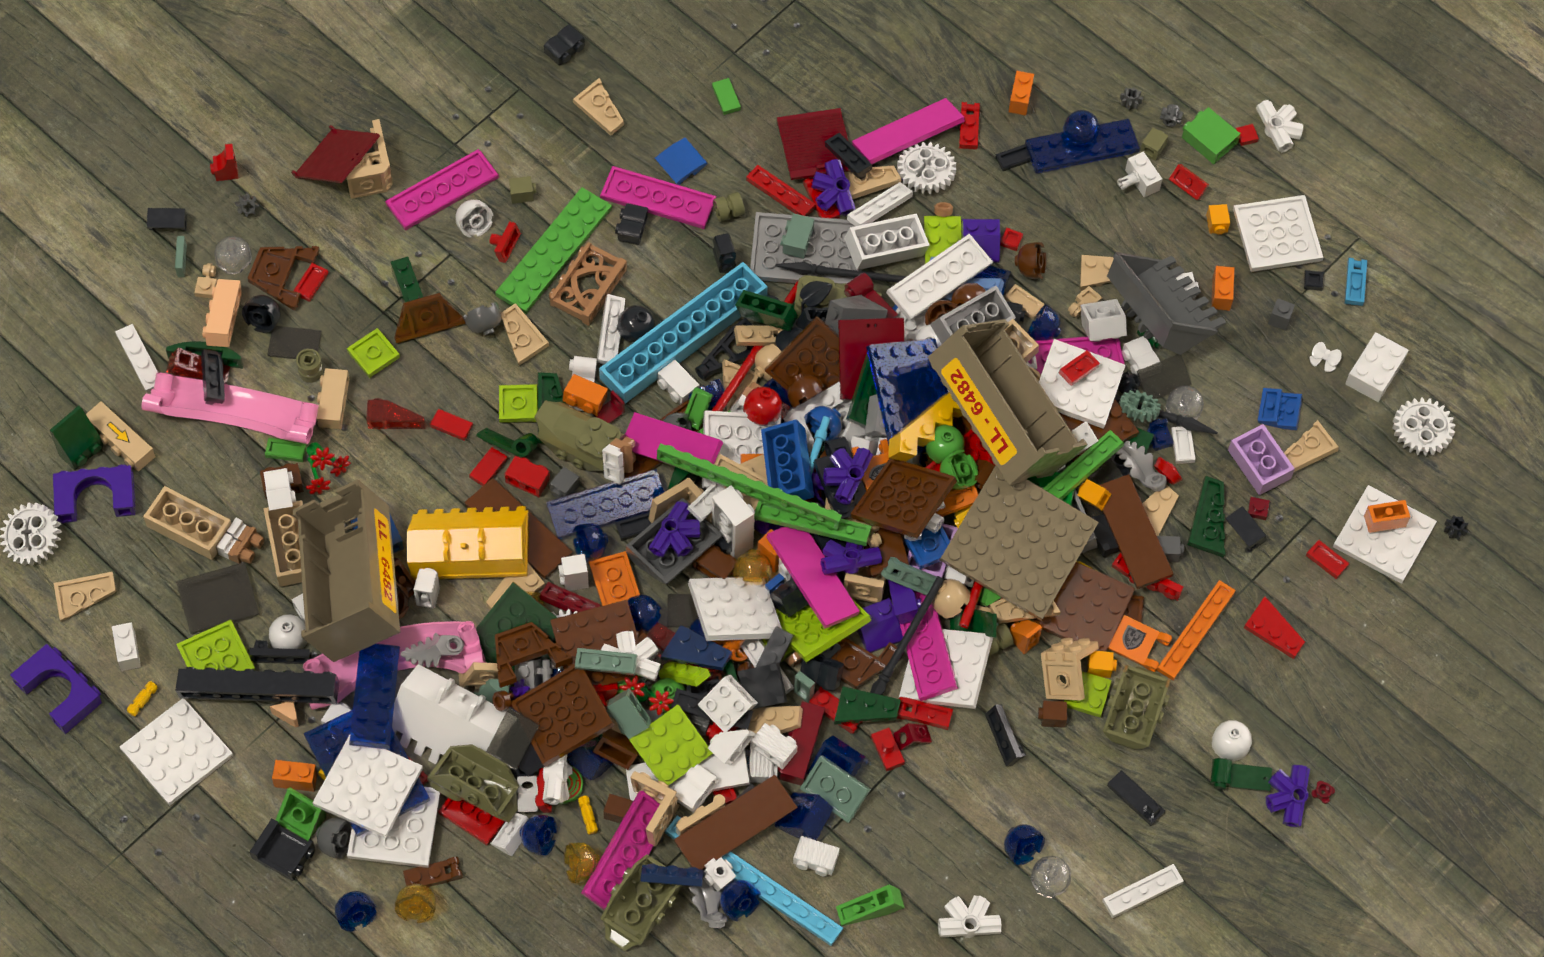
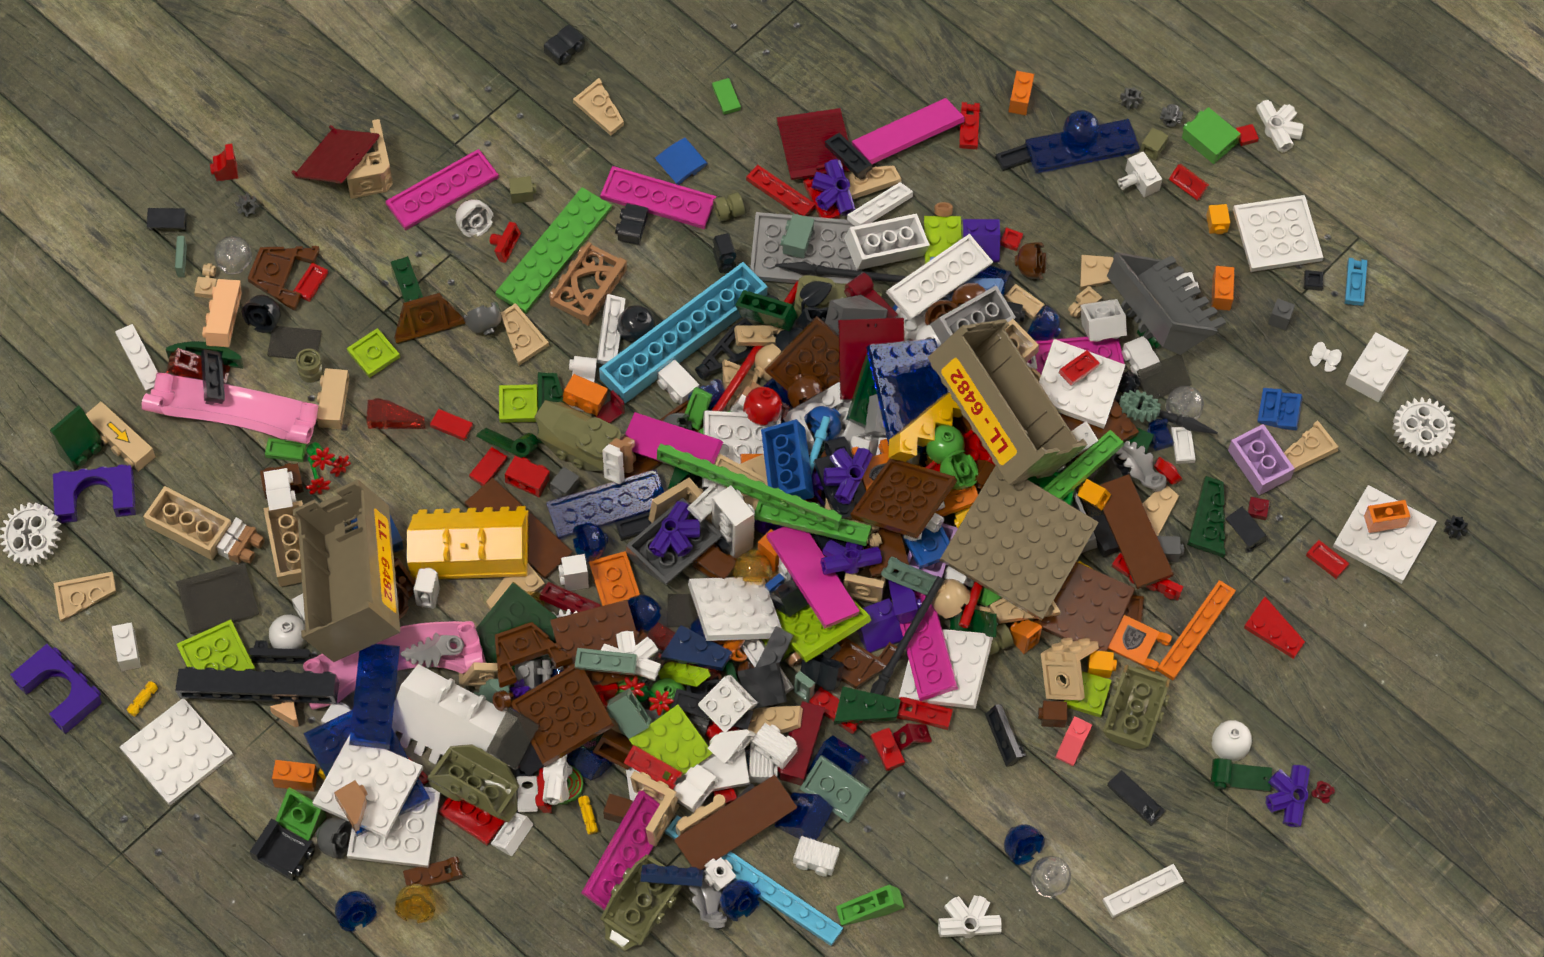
(352, 802): none -> medium nougat slope
(538, 834): clear blue cylinder -> none
(581, 861): clear yellow cylinder -> none
(651, 765): none -> red plate
(926, 167): white gear -> none
(1074, 741): none -> coral slope

